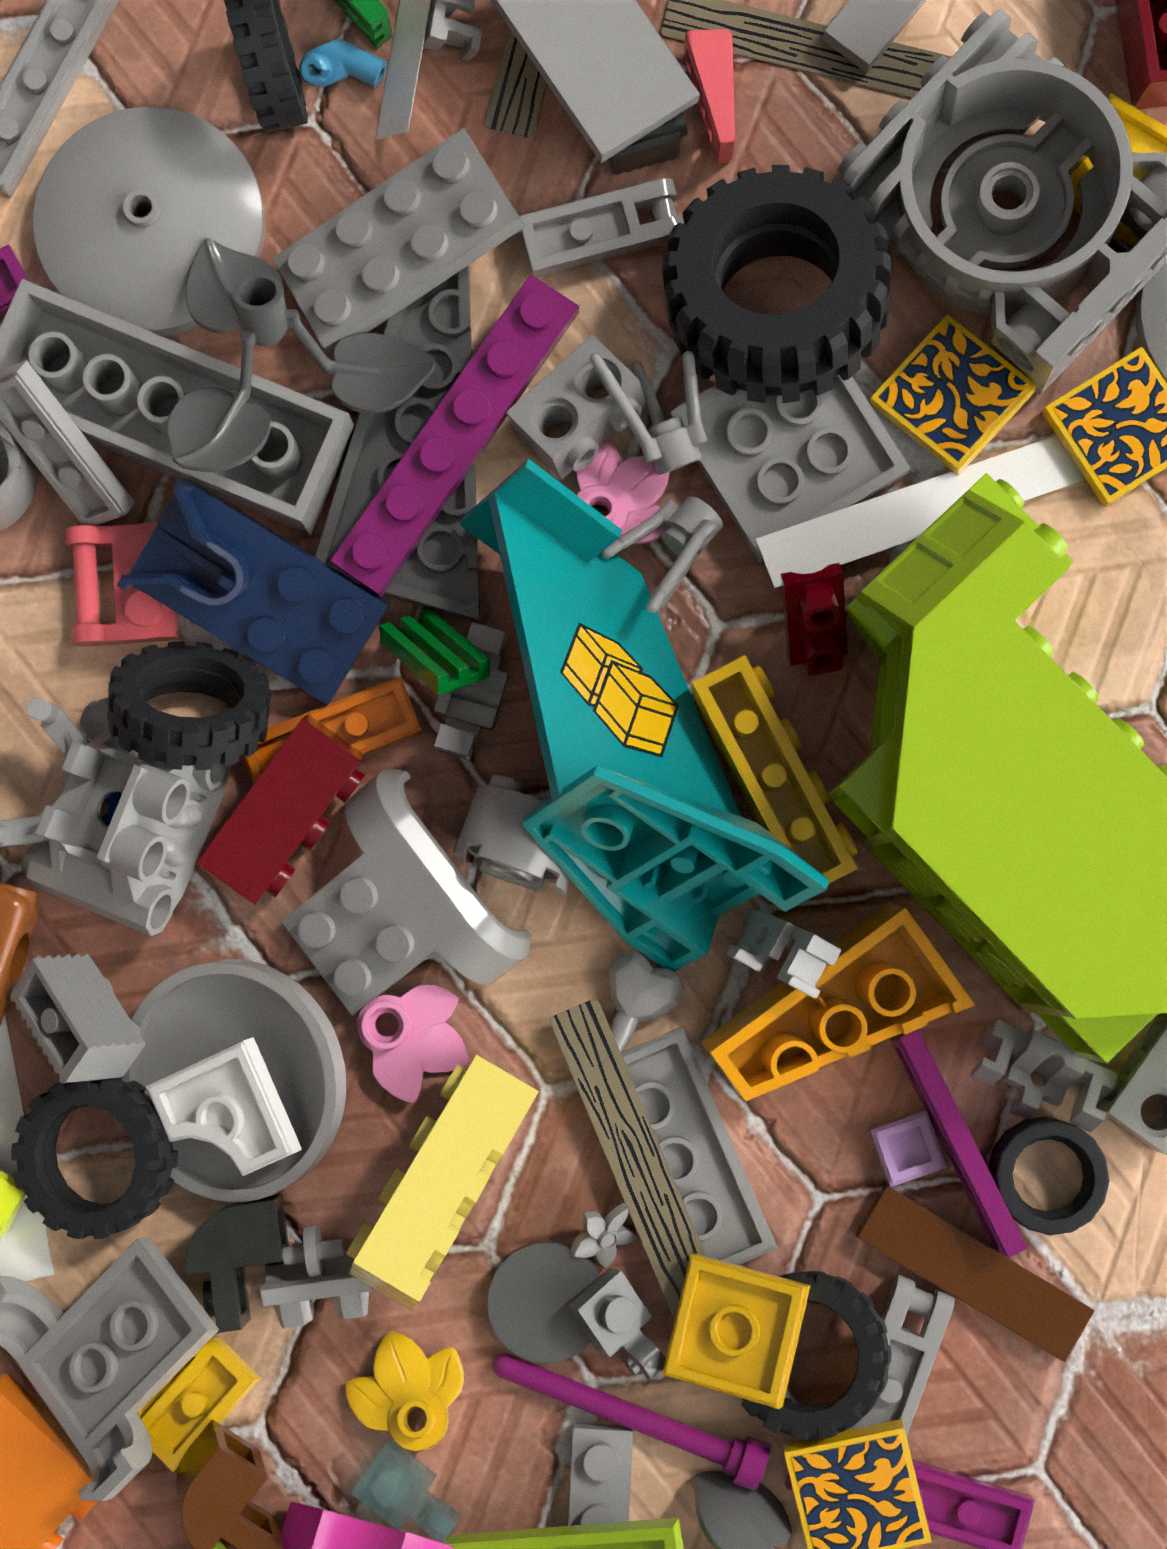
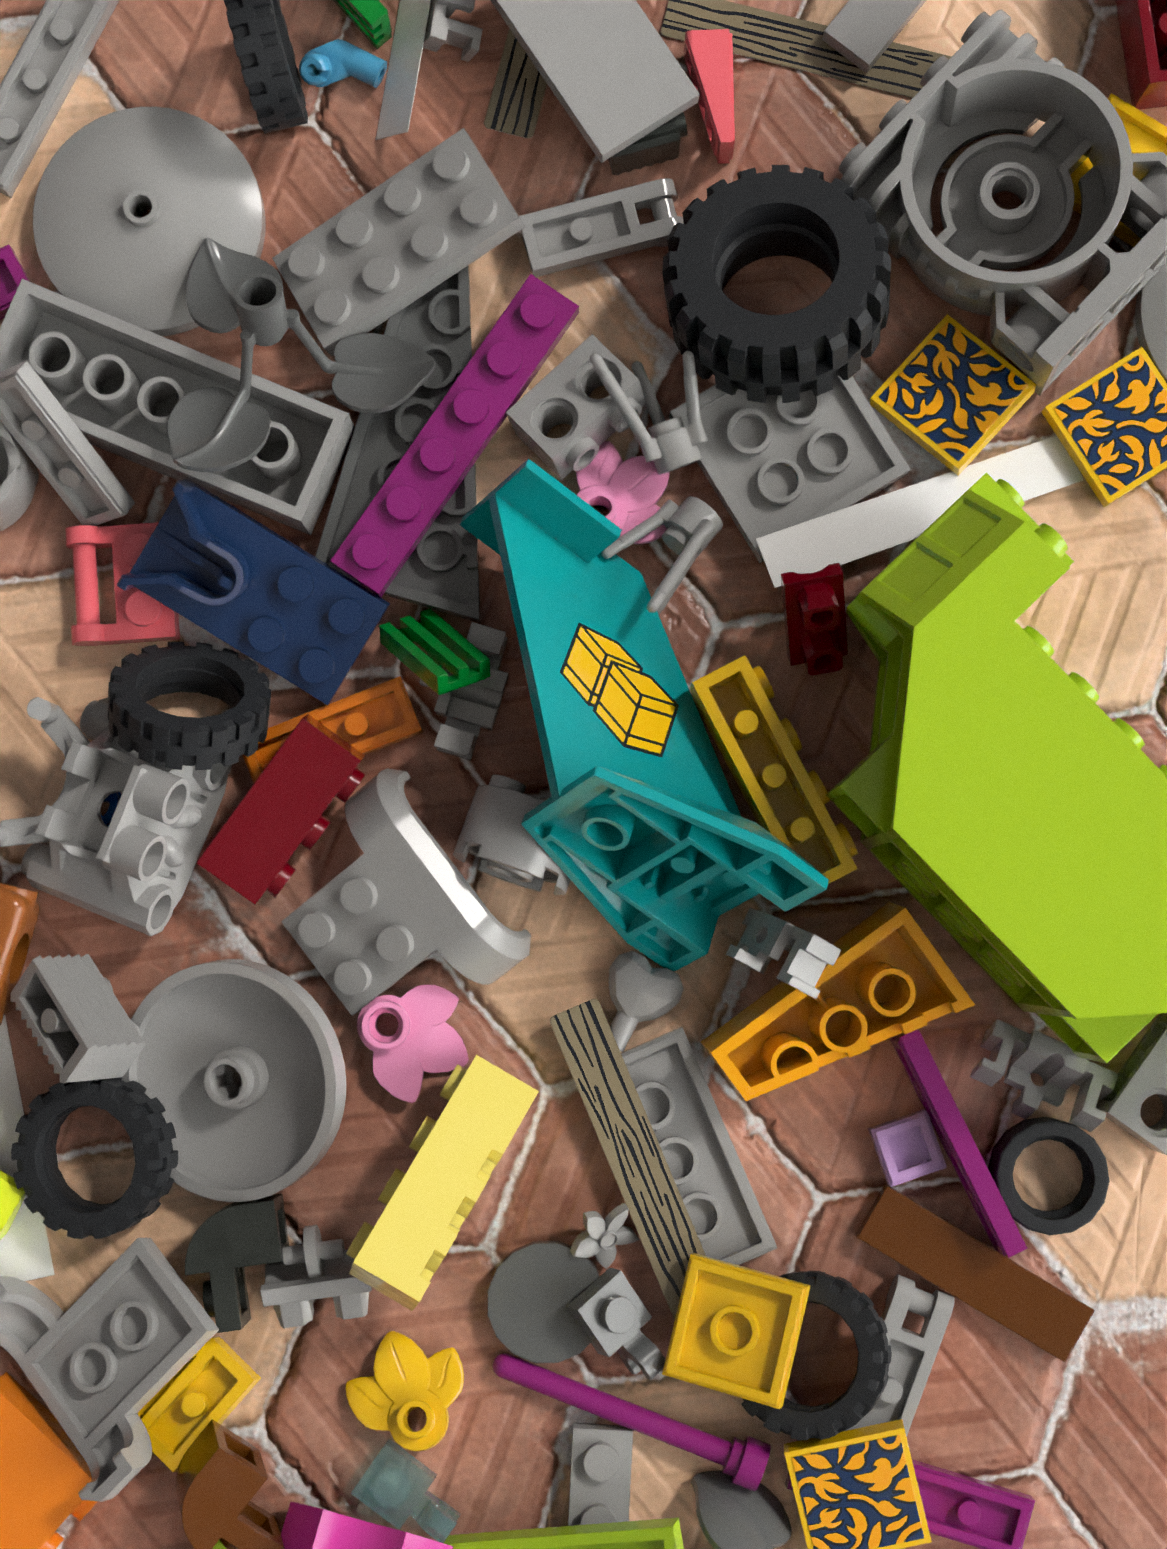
(229, 1105): white tile -> none

